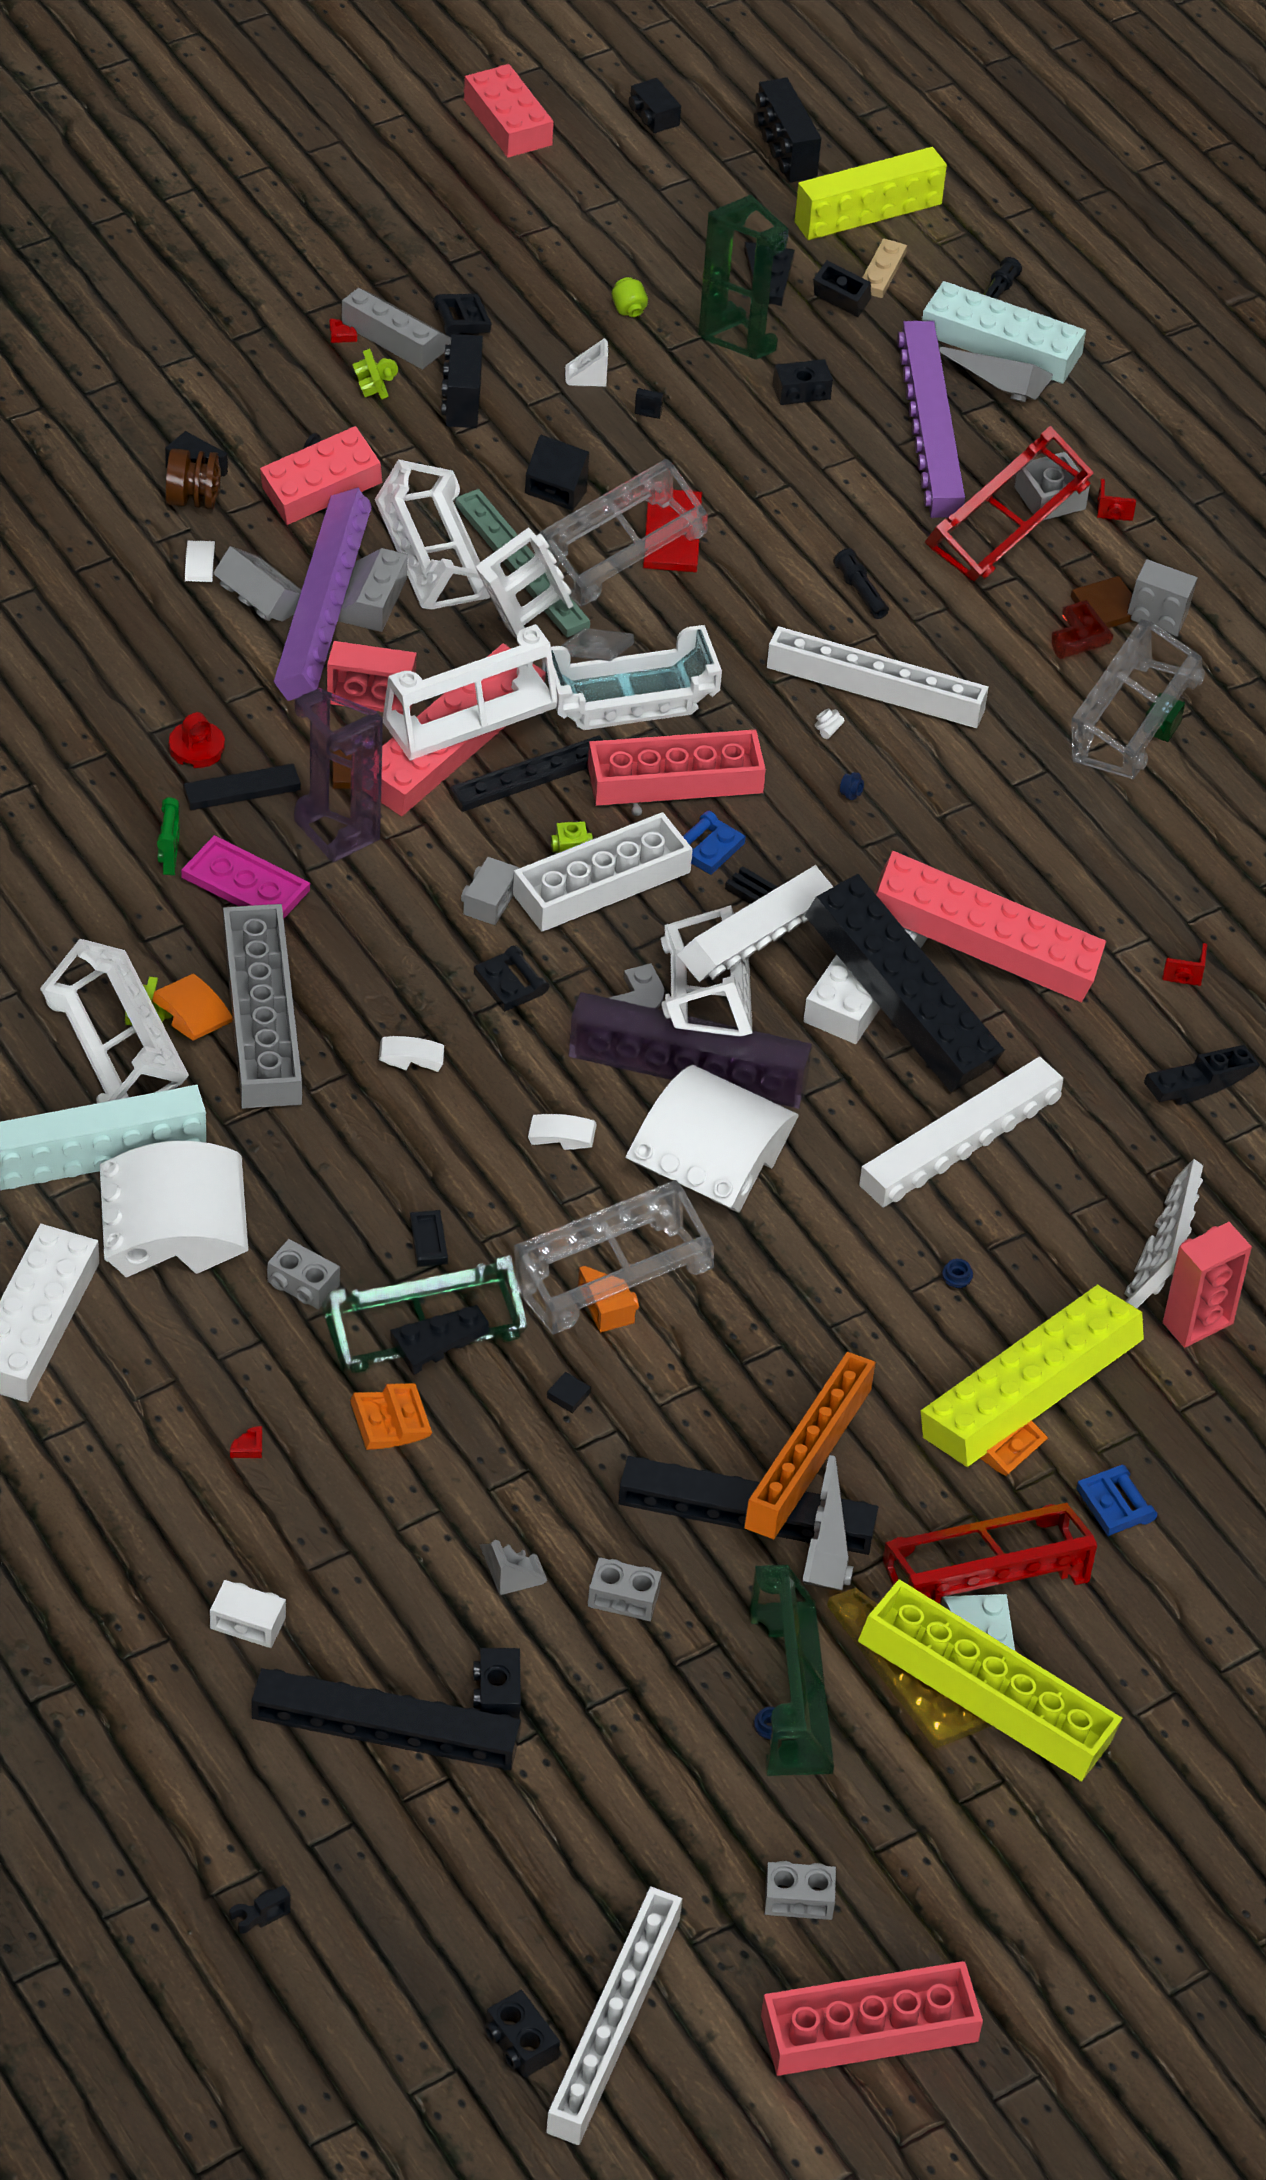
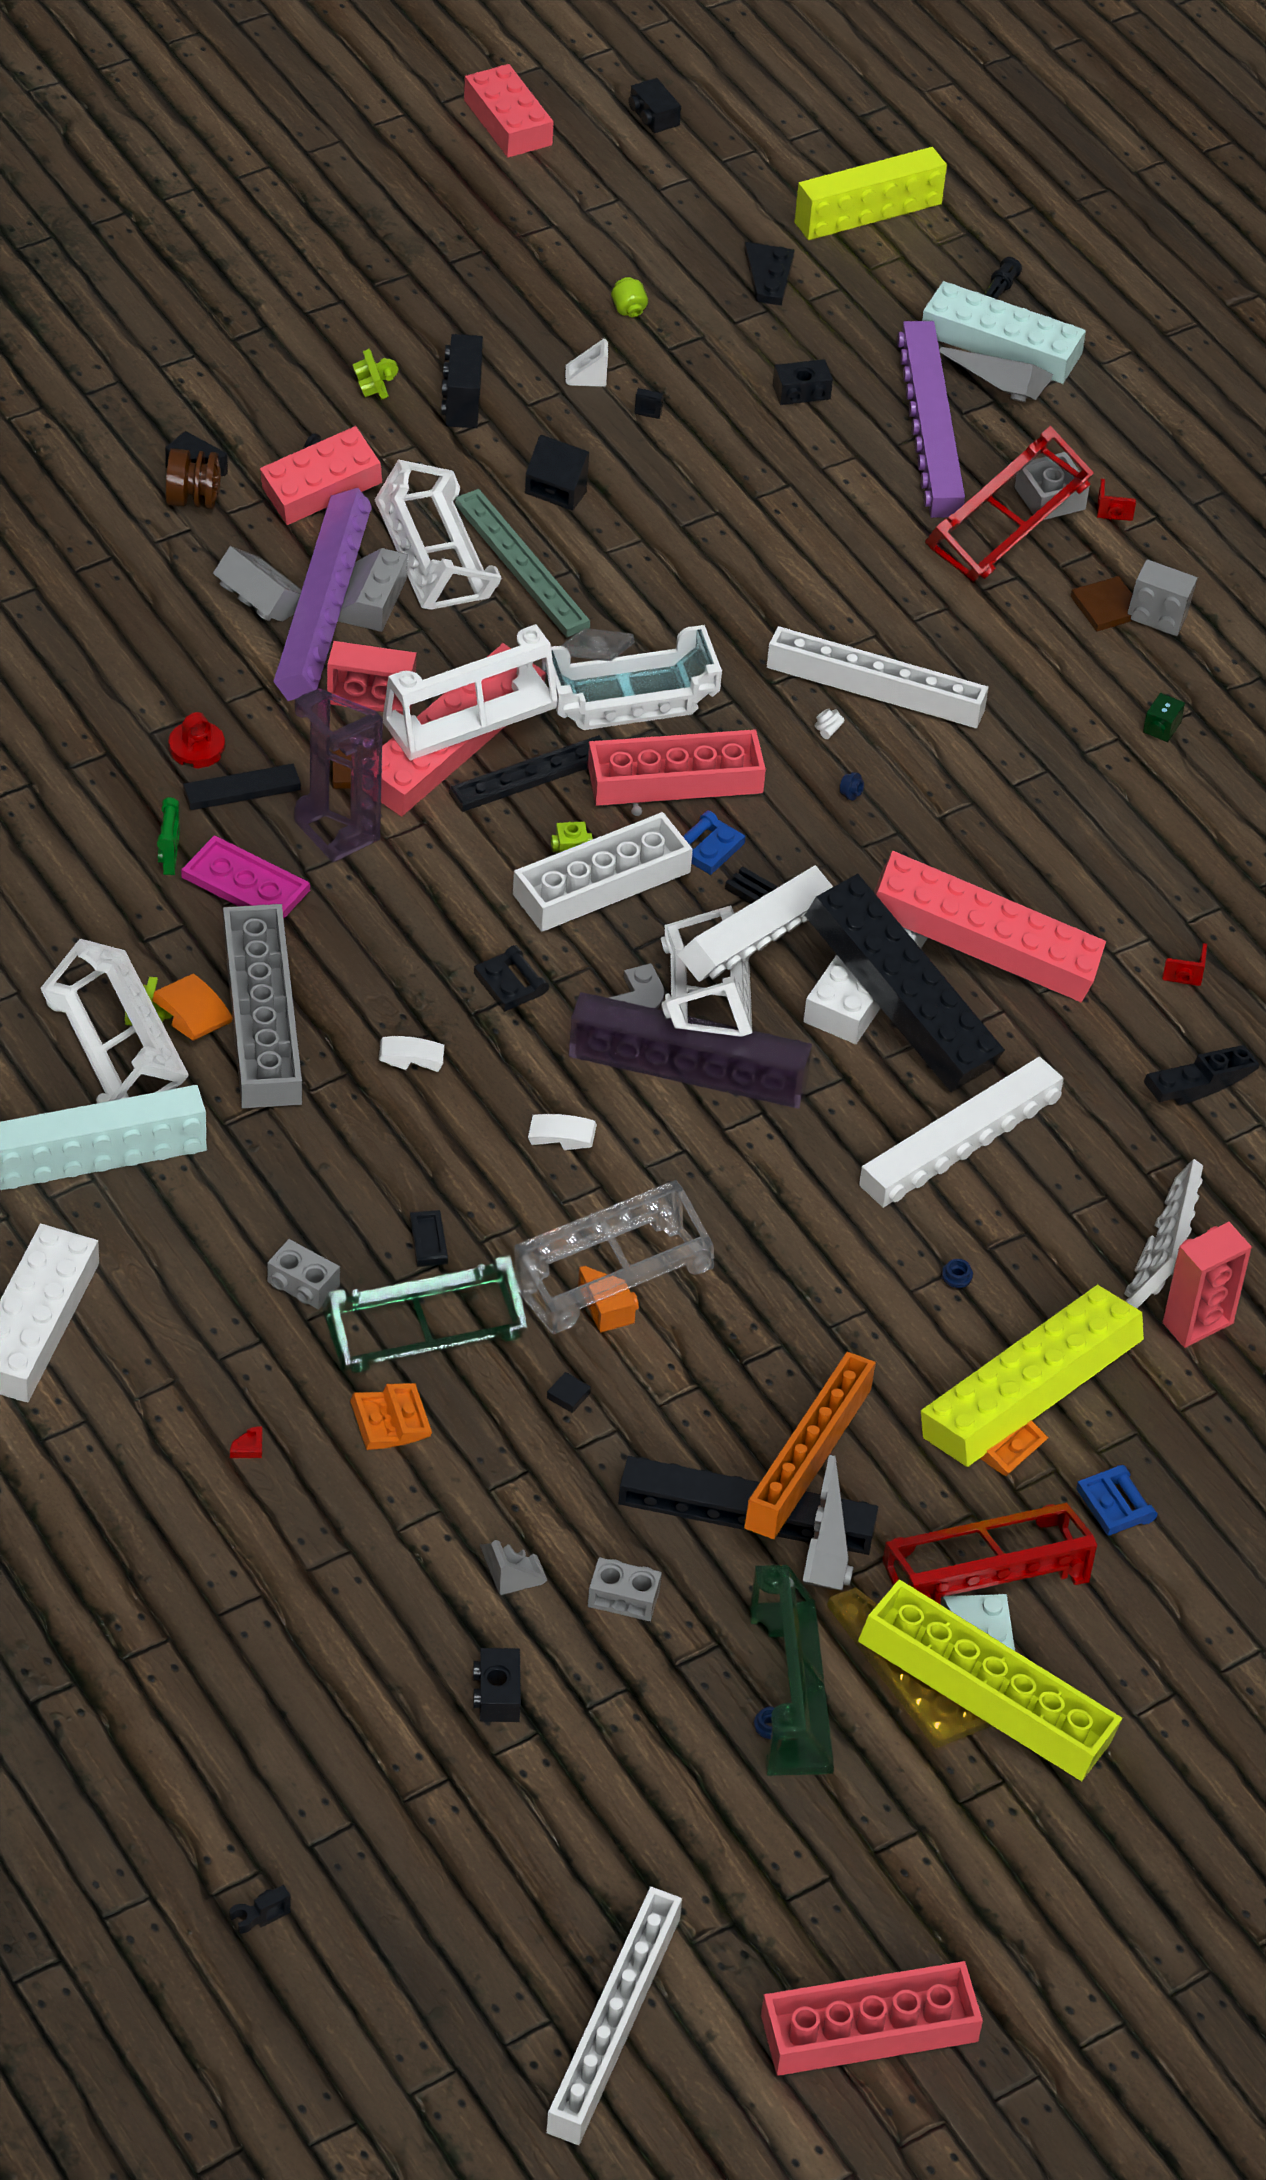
(173, 1203): white slope -> none
(200, 561): white slope -> none
(248, 1613): white brick -> none
(341, 333): red tile -> none
(386, 1718): black brick -> none
(393, 328): light grey slope -> none
(434, 1336): black wing -> none
(470, 312): black plate -> none
(489, 891): light grey brick -> none
(504, 588): white window -> none
(528, 2031): black brick -> none
(651, 485): clear windscreen -> none
(680, 553): red tile -> none
(711, 1136): white slope -> none
(715, 311): clear green windscreen -> none
(787, 130): black brick -> none
(800, 1898): light grey brick -> none
(842, 288): black brick -> none
(856, 575): black pin -> none
(884, 266): tan plate -> none
(1085, 633): clear red brick -> none
(1133, 654): clear windscreen -> none

